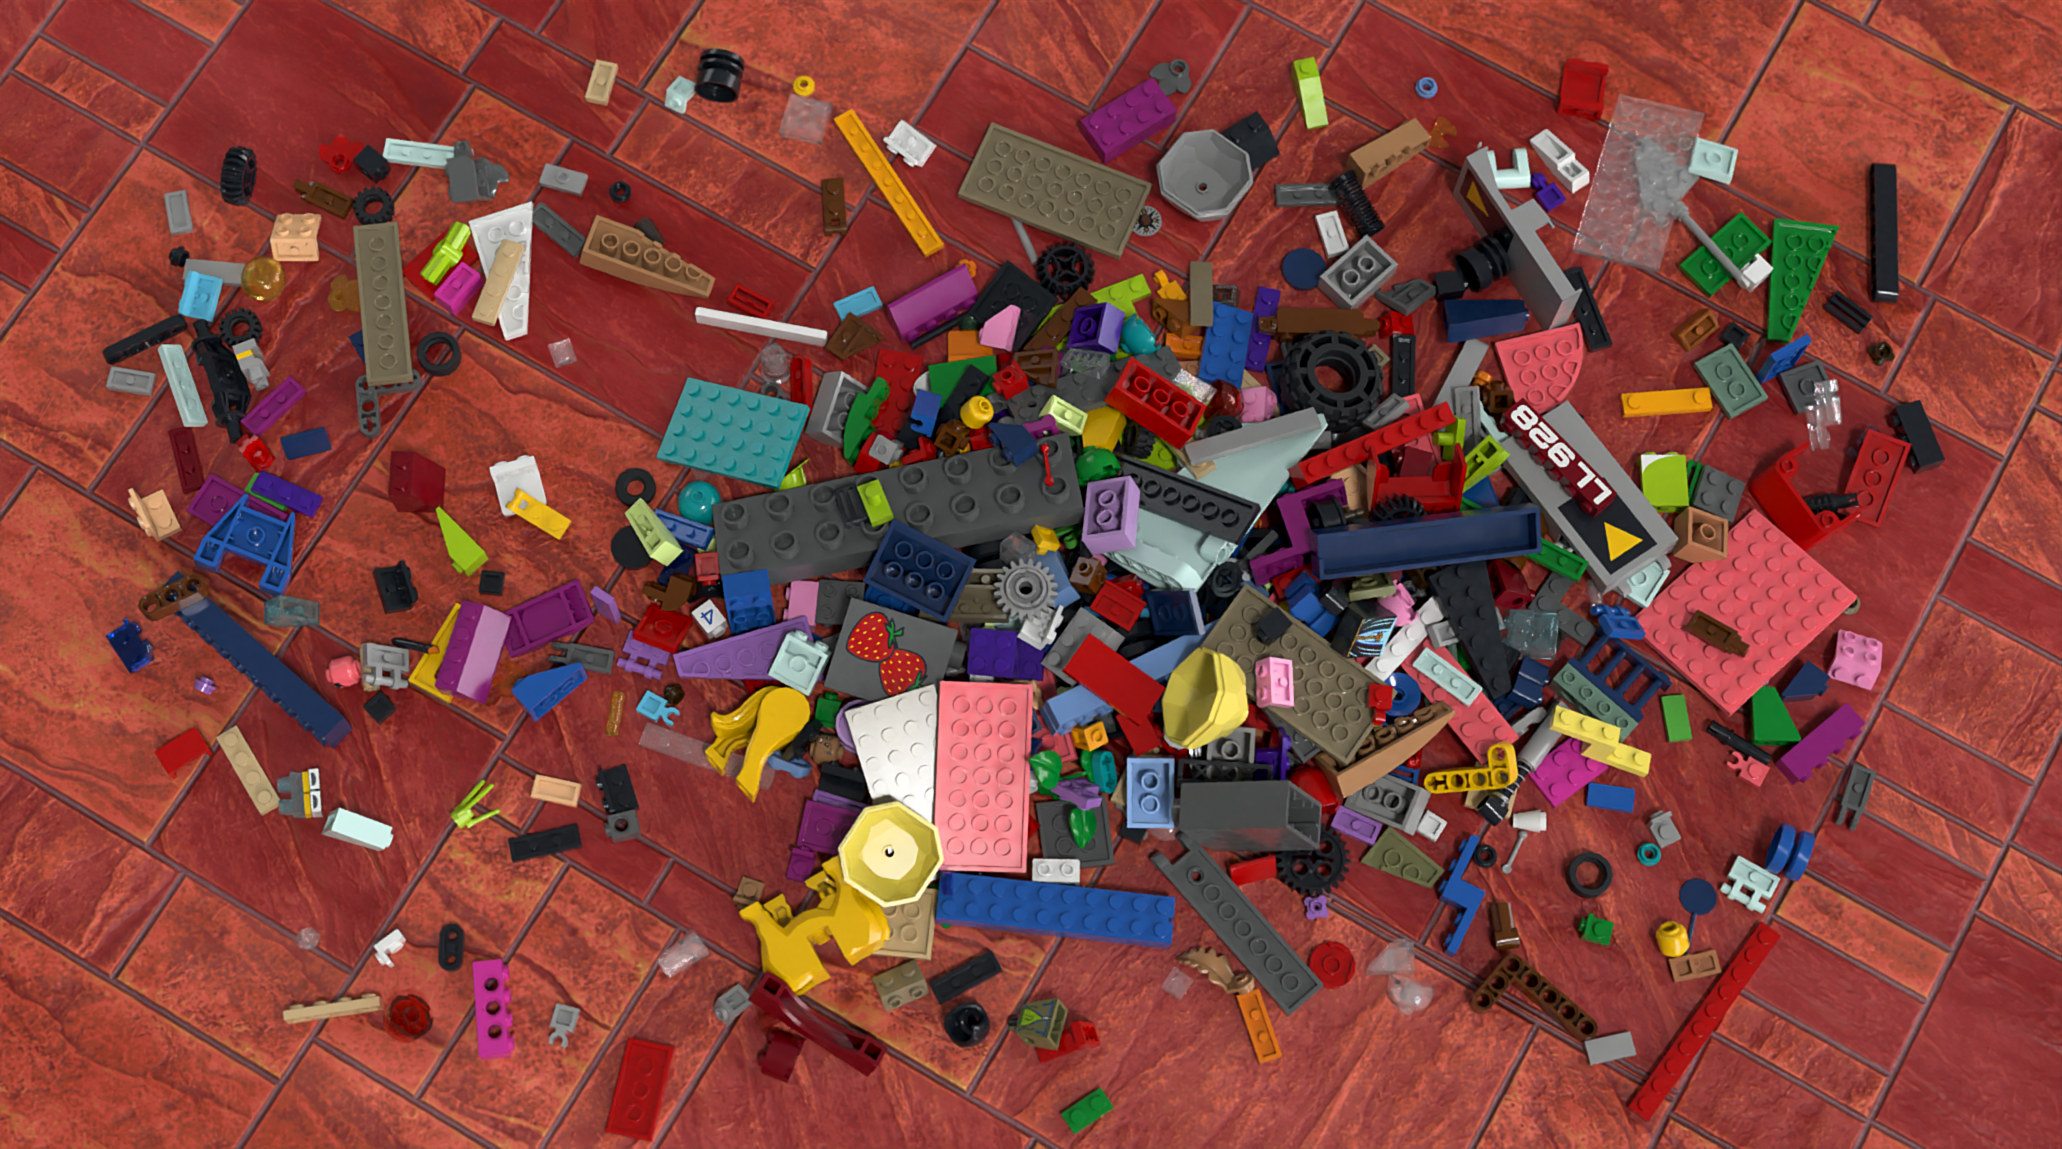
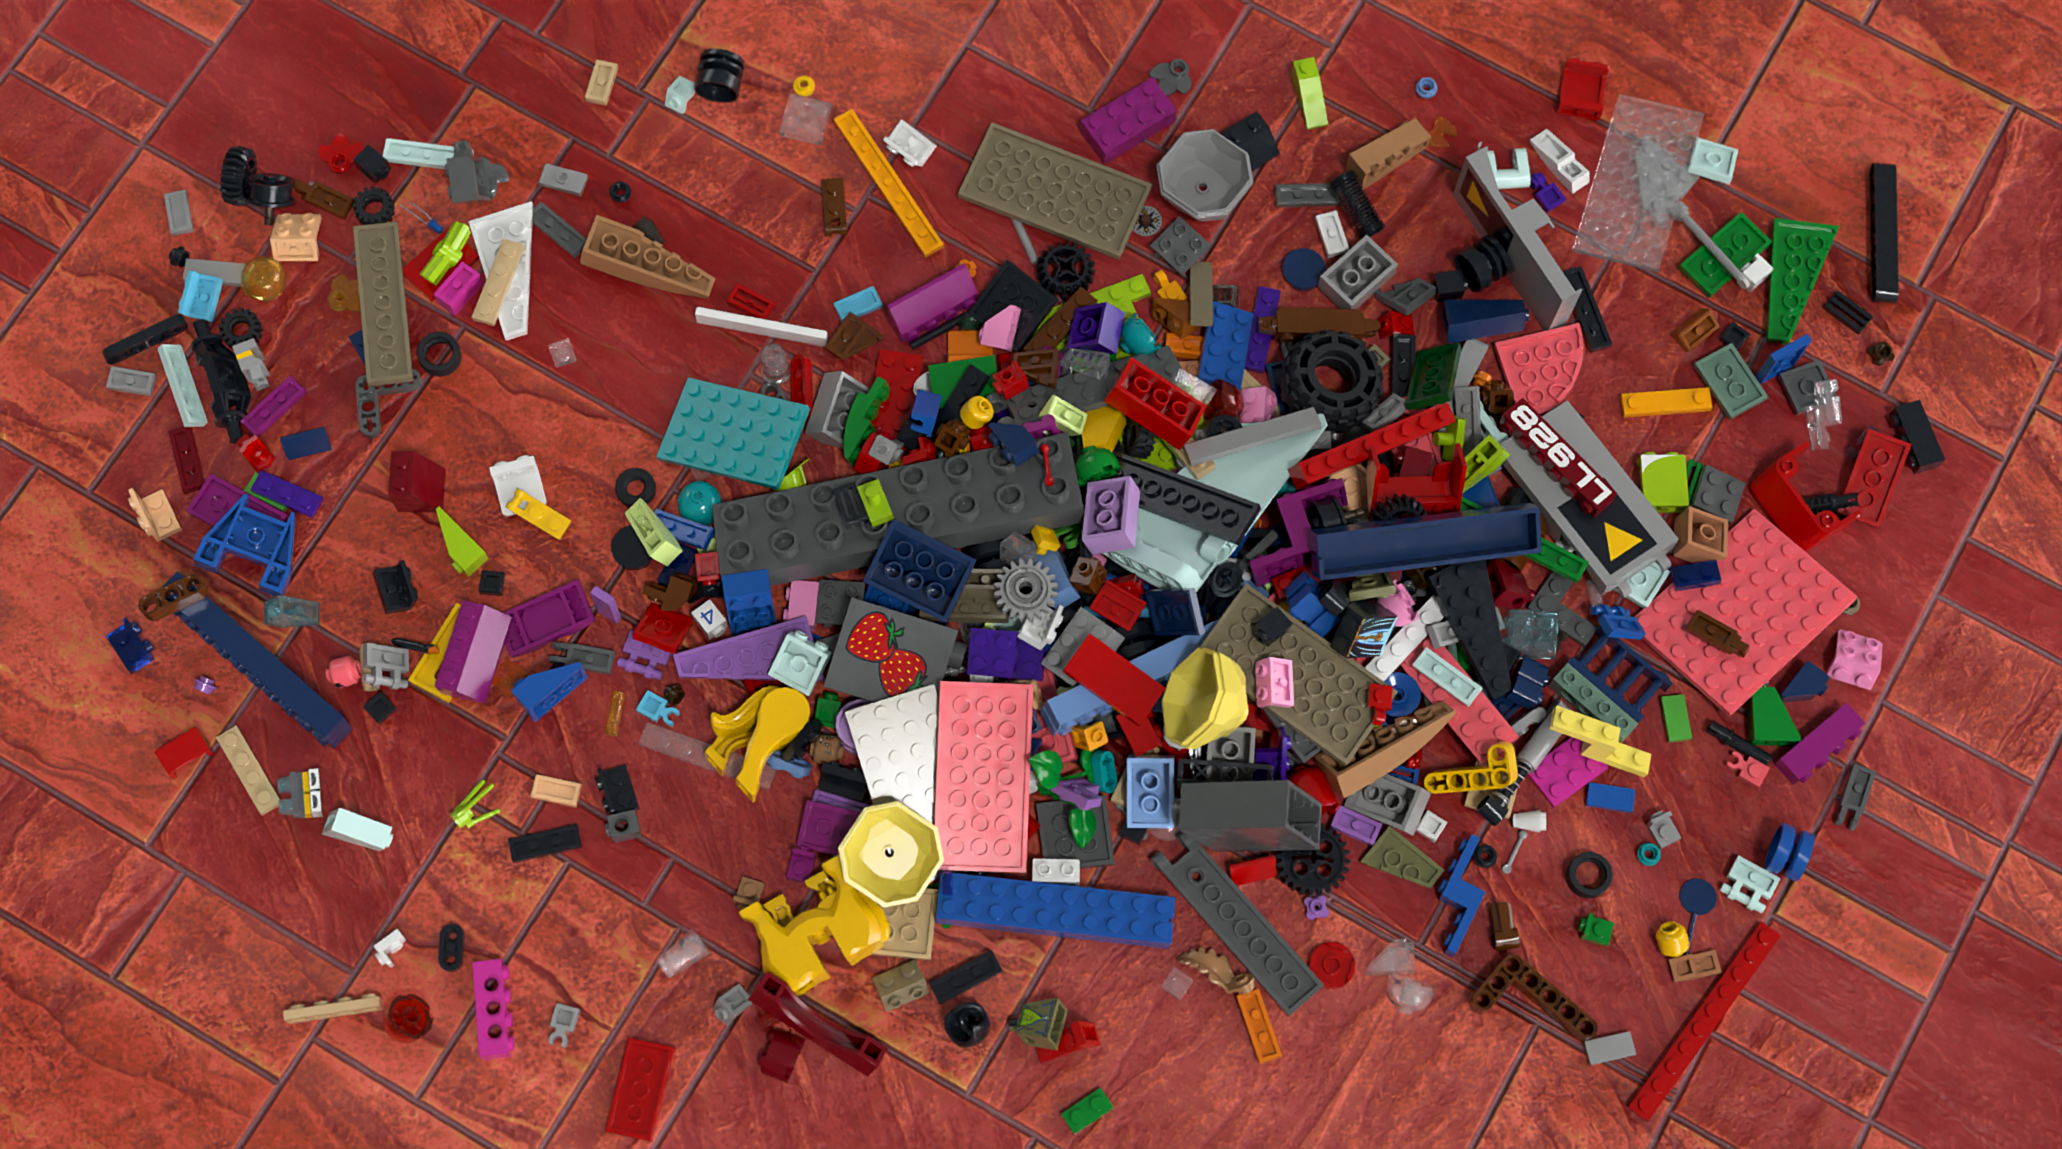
(269, 191): none -> black wheel
(308, 938): clear plate -> none
(432, 223): none -> piece
(1180, 245): none -> dark grey hinge
(1433, 376): none -> dark green plate
(1695, 575): none -> clear blue plate

